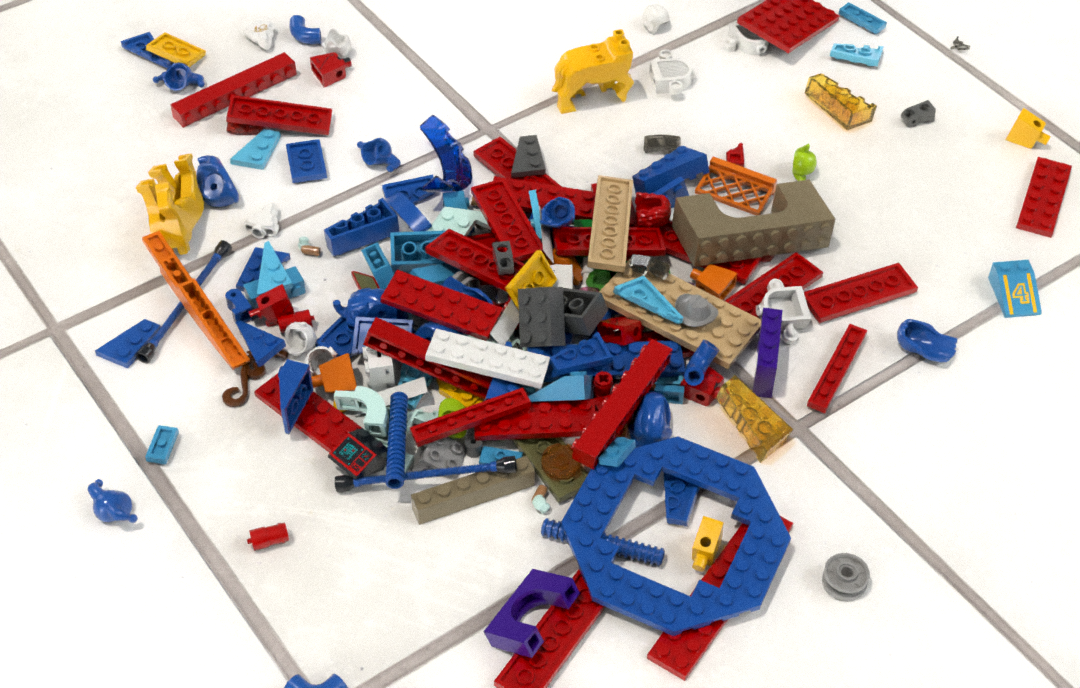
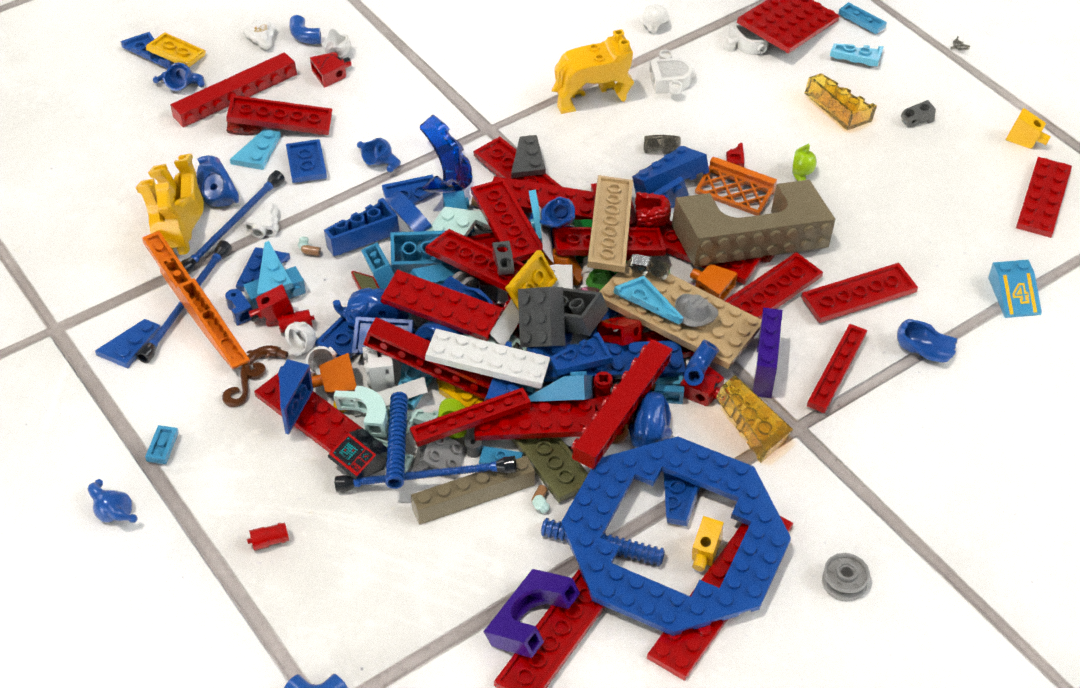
(260, 343): blue wing -> none
(273, 181): none -> blue hose
(558, 462): clear orange tile -> none
(617, 452): dark azure plate -> none
(794, 308): white piece -> none

